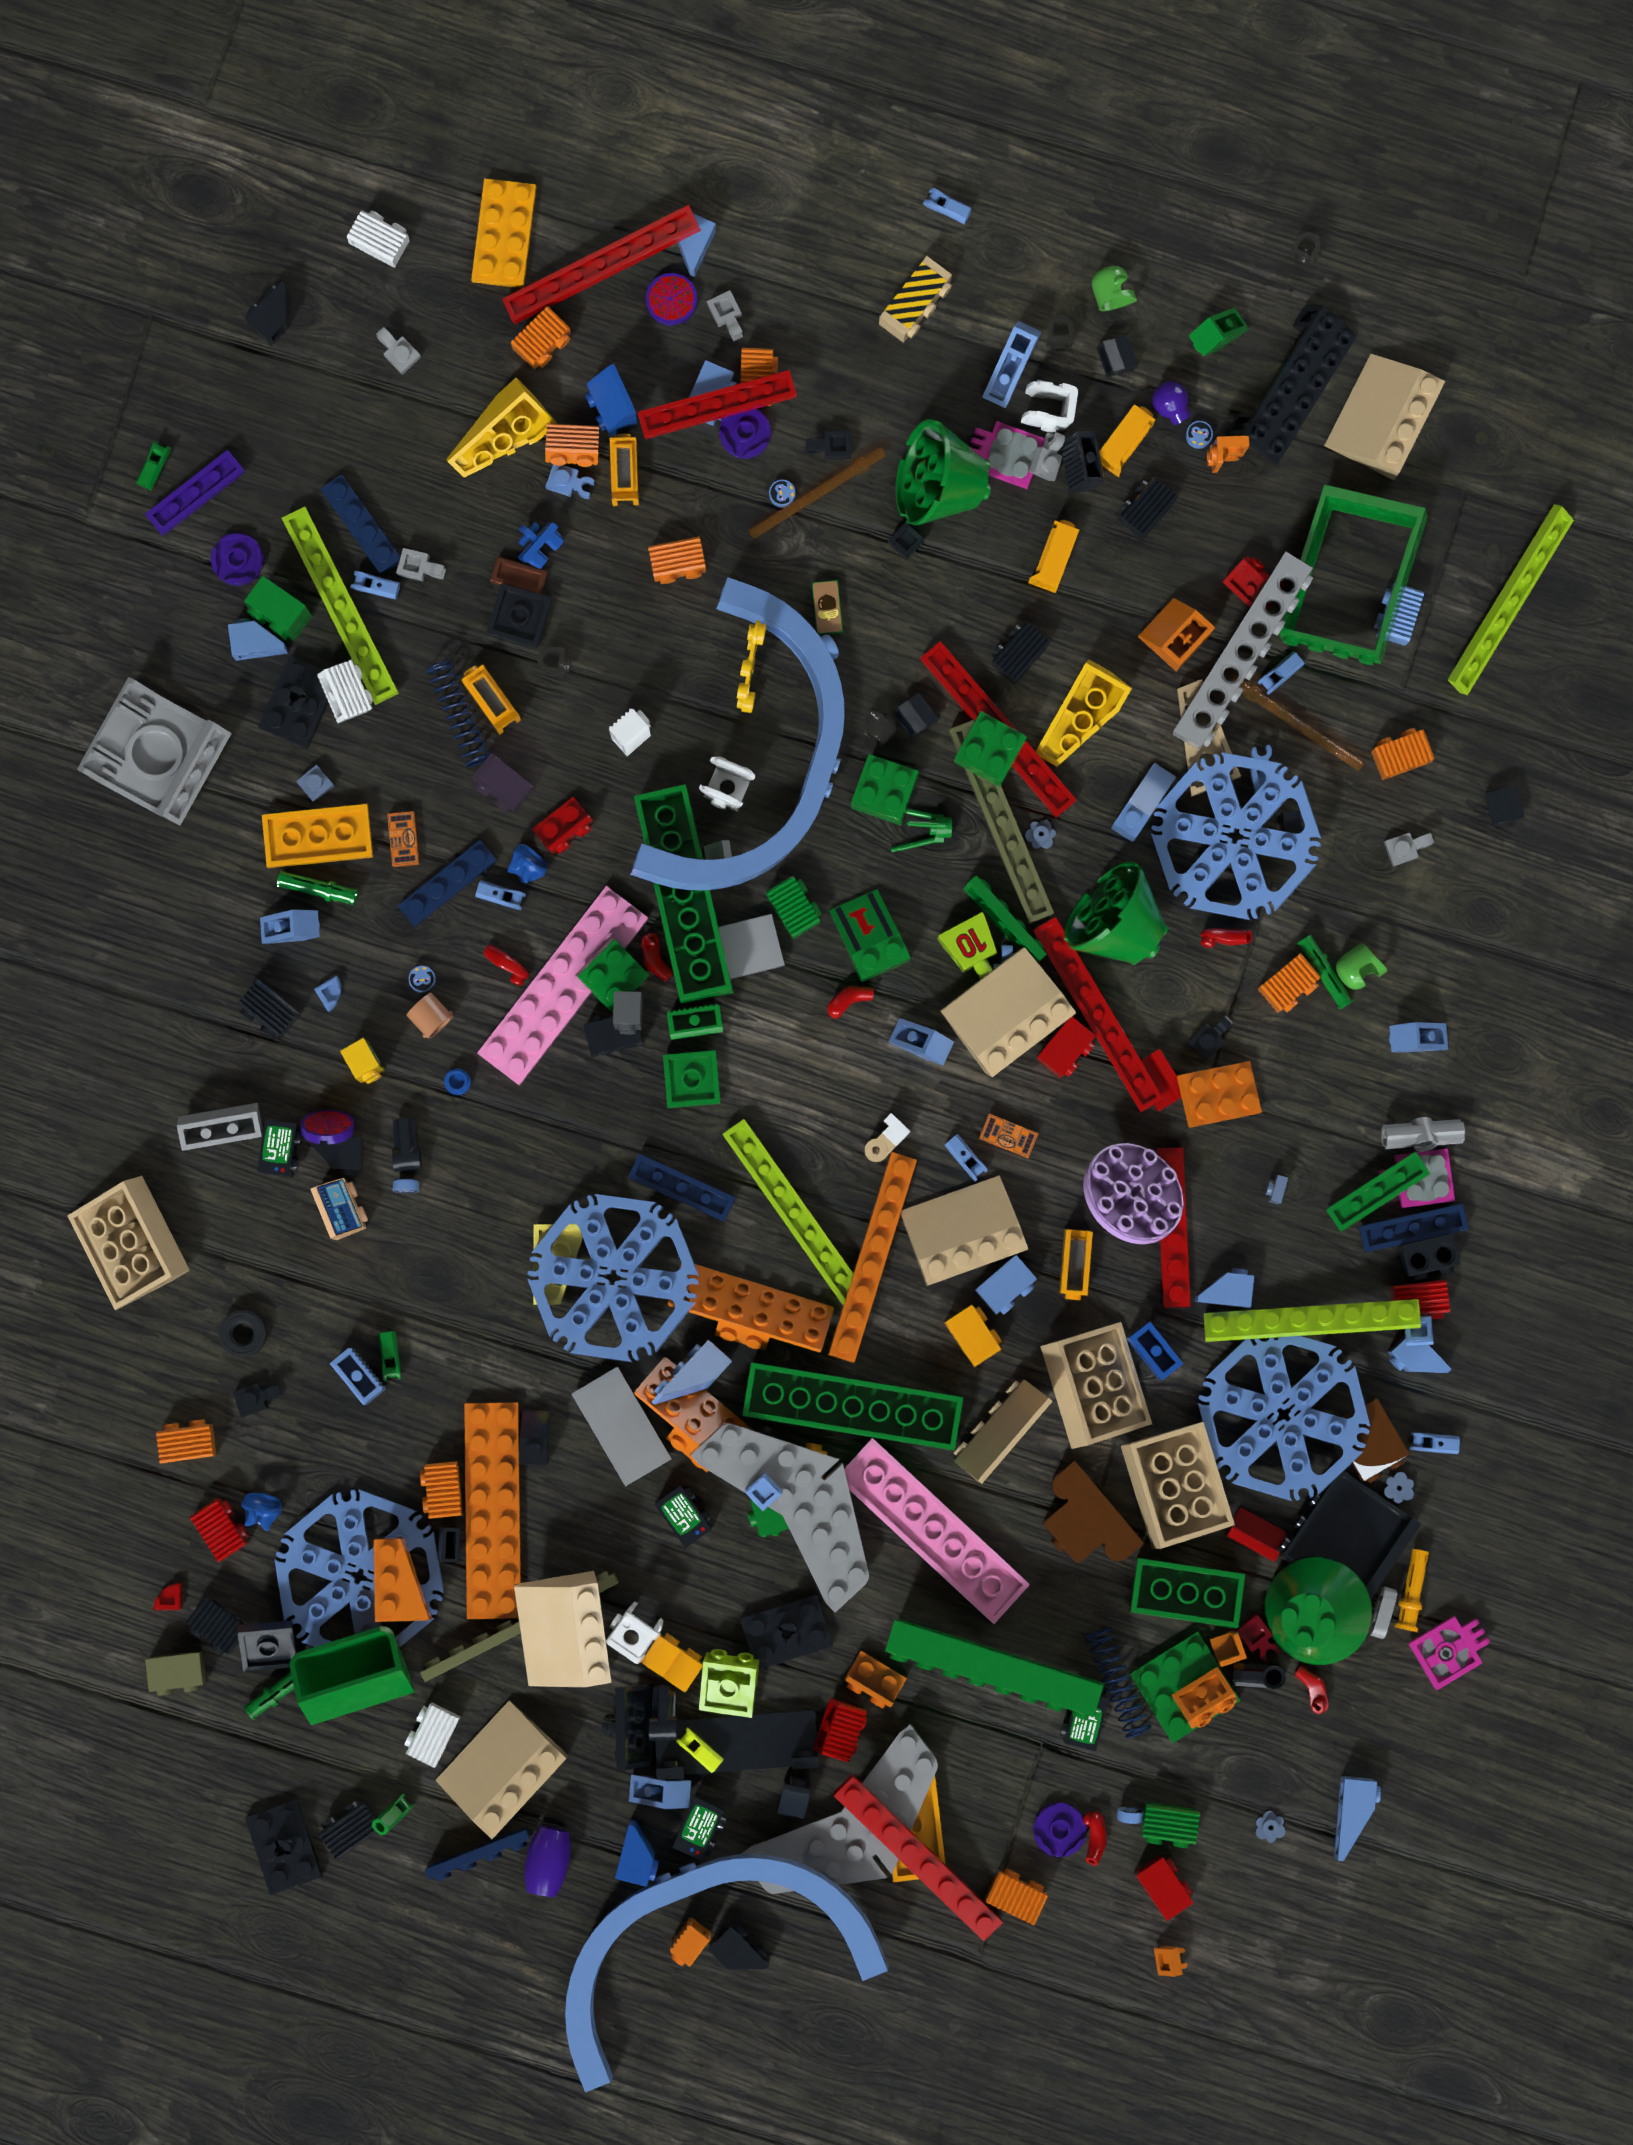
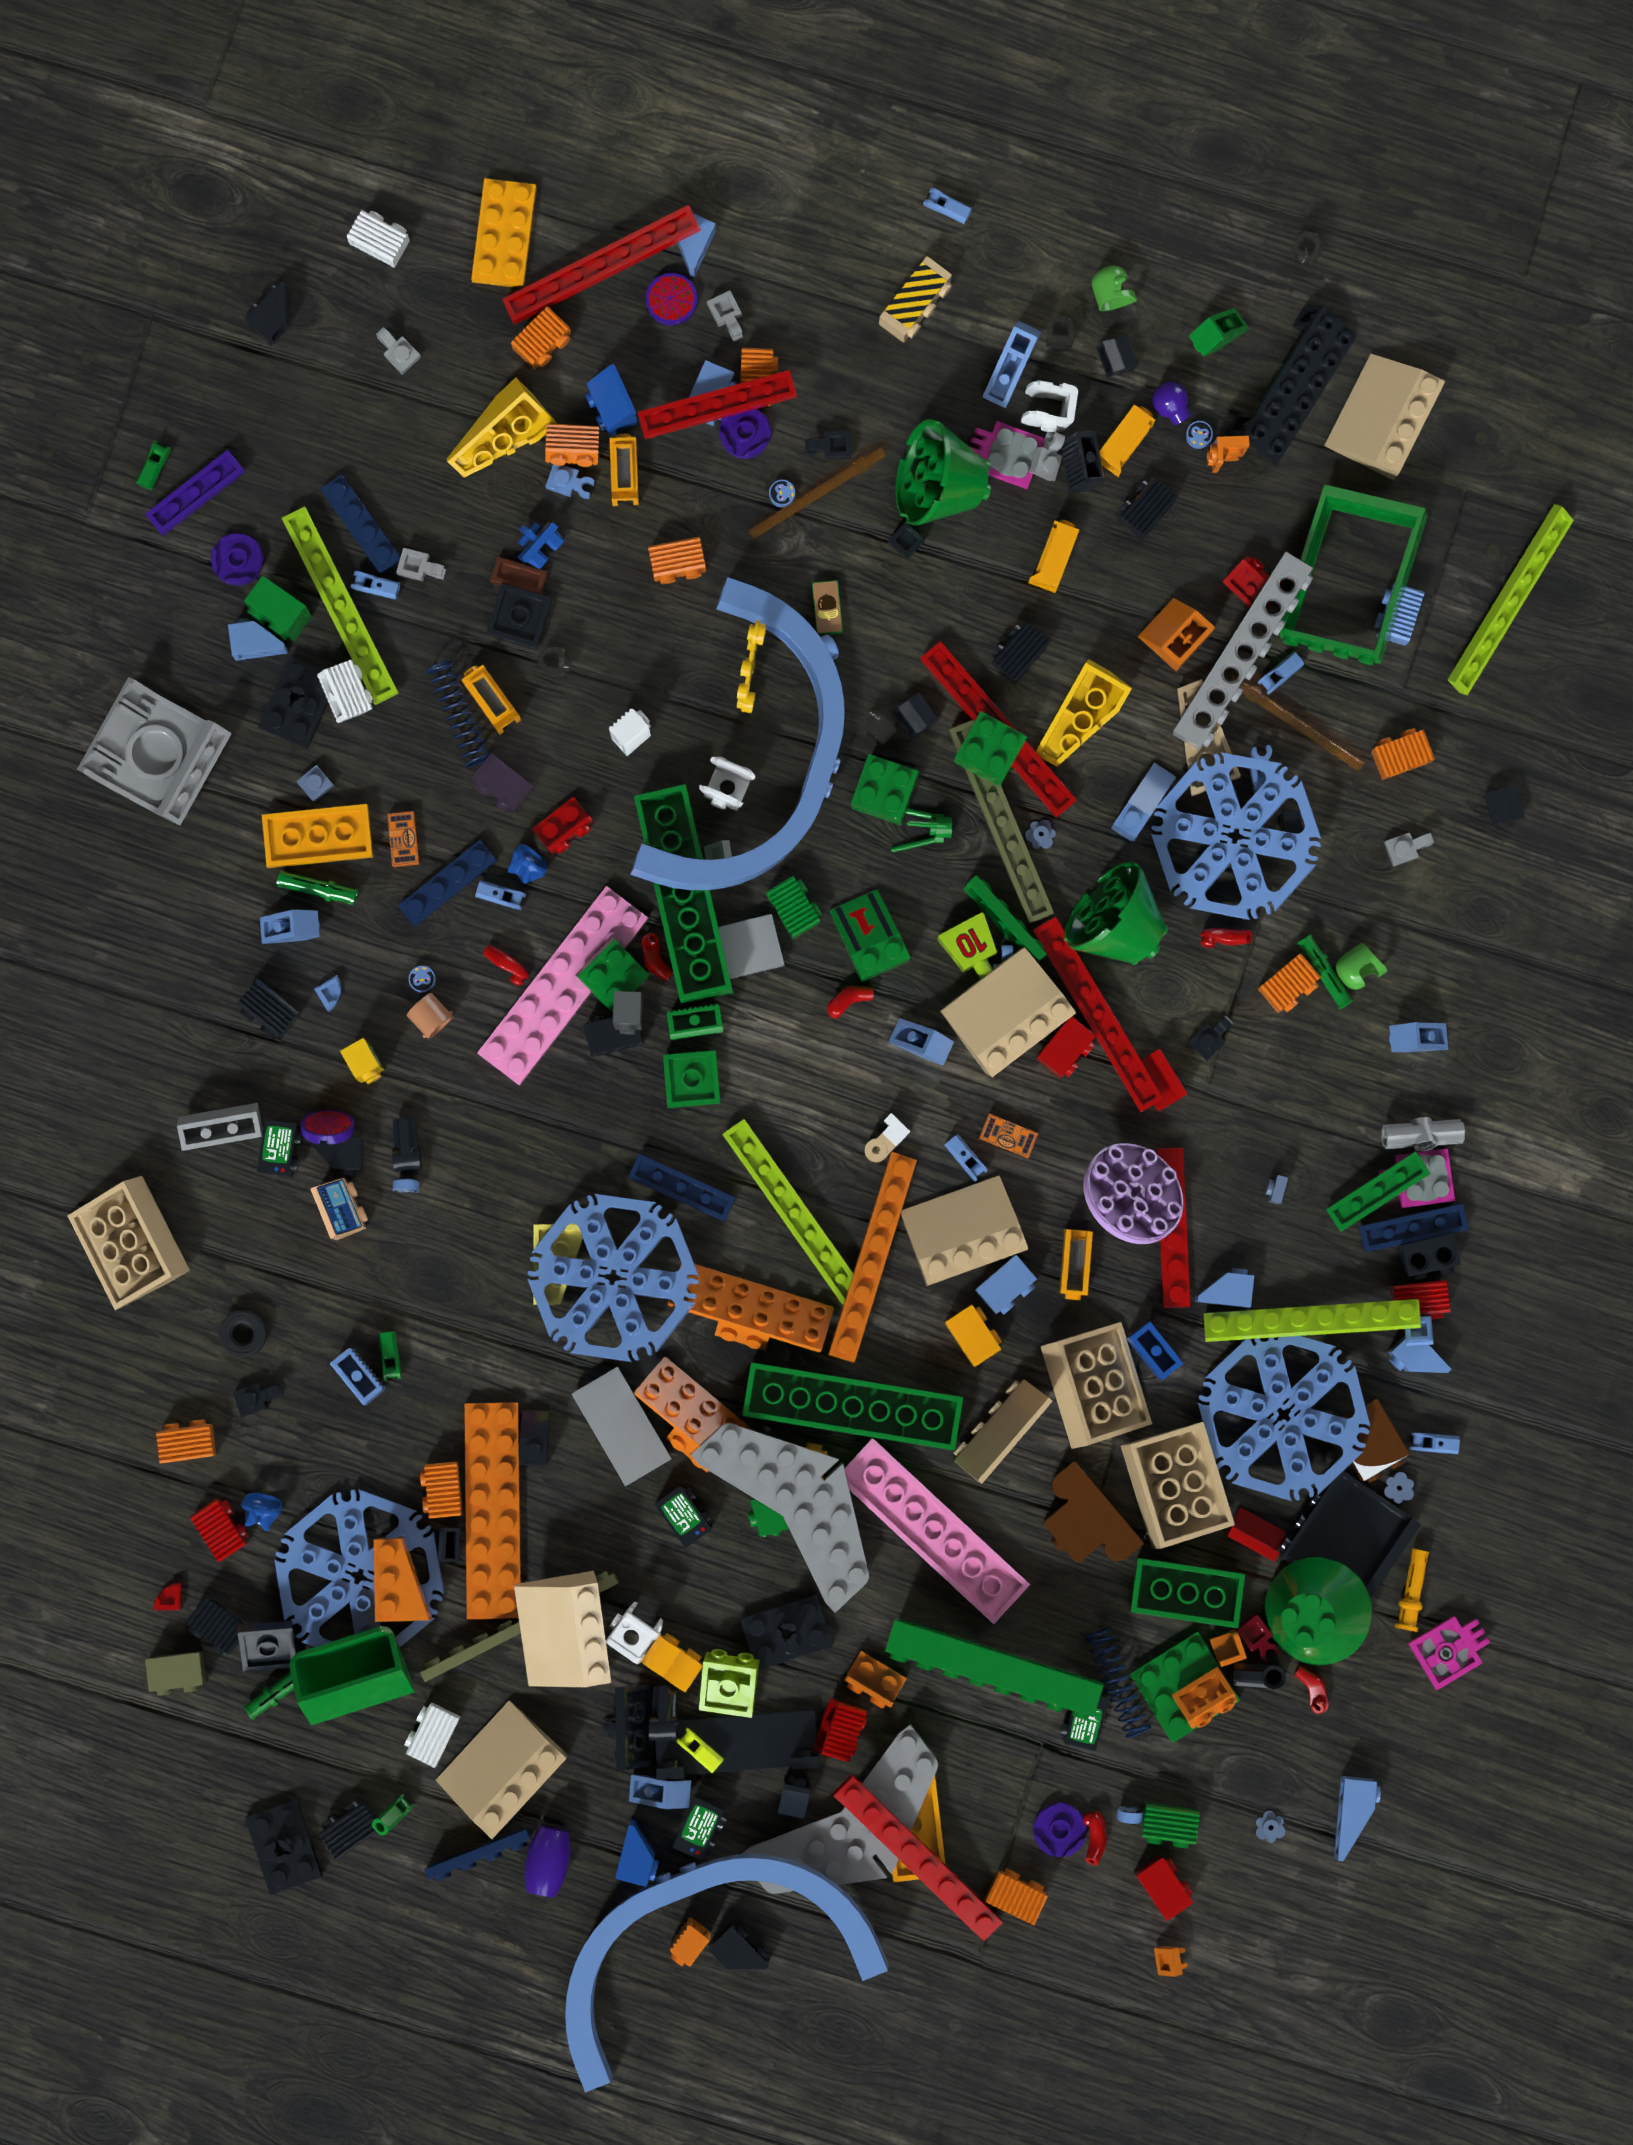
(457, 1081): blue plate -> none
(697, 1374): medium blue slope -> none
(763, 1491): medium blue tile -> none
(1219, 1094): orange plate -> none
(1383, 1612): light grey beam -> none

